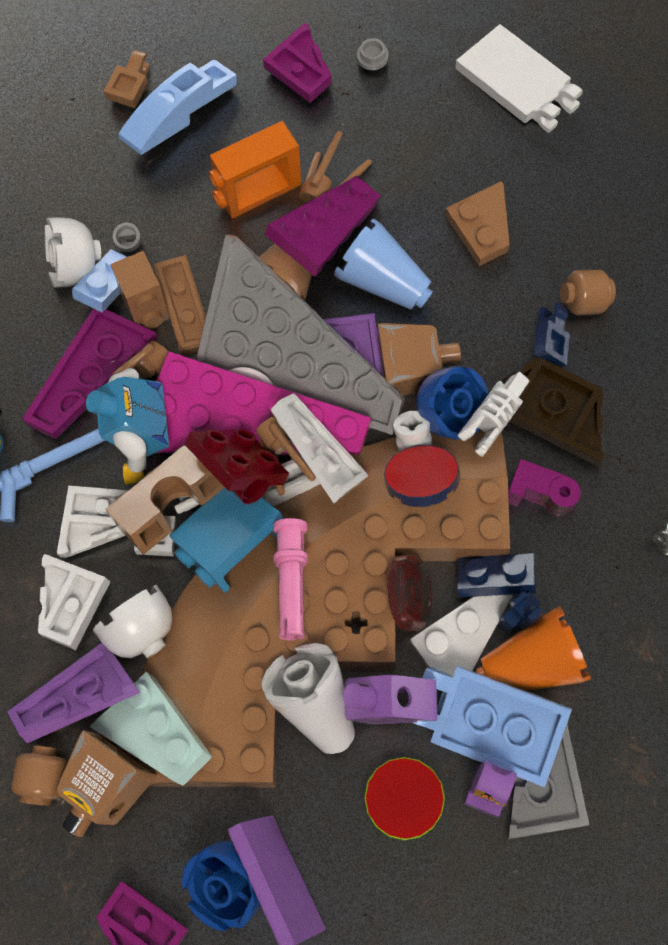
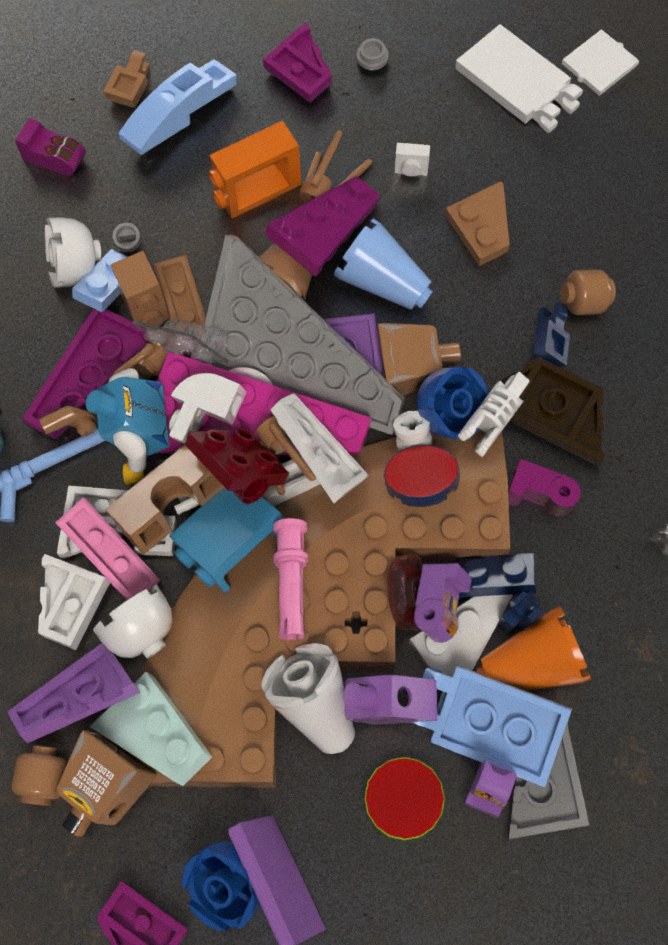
(49, 148): none -> magenta leg
(69, 416): none -> medium nougat arm
(107, 550): none -> bright pink tile
(188, 338): none -> clear hinge
(201, 396): none -> white brick
(412, 159): none -> white plate
(439, 599): none -> medium lavender leg
(600, 62): none -> white piece

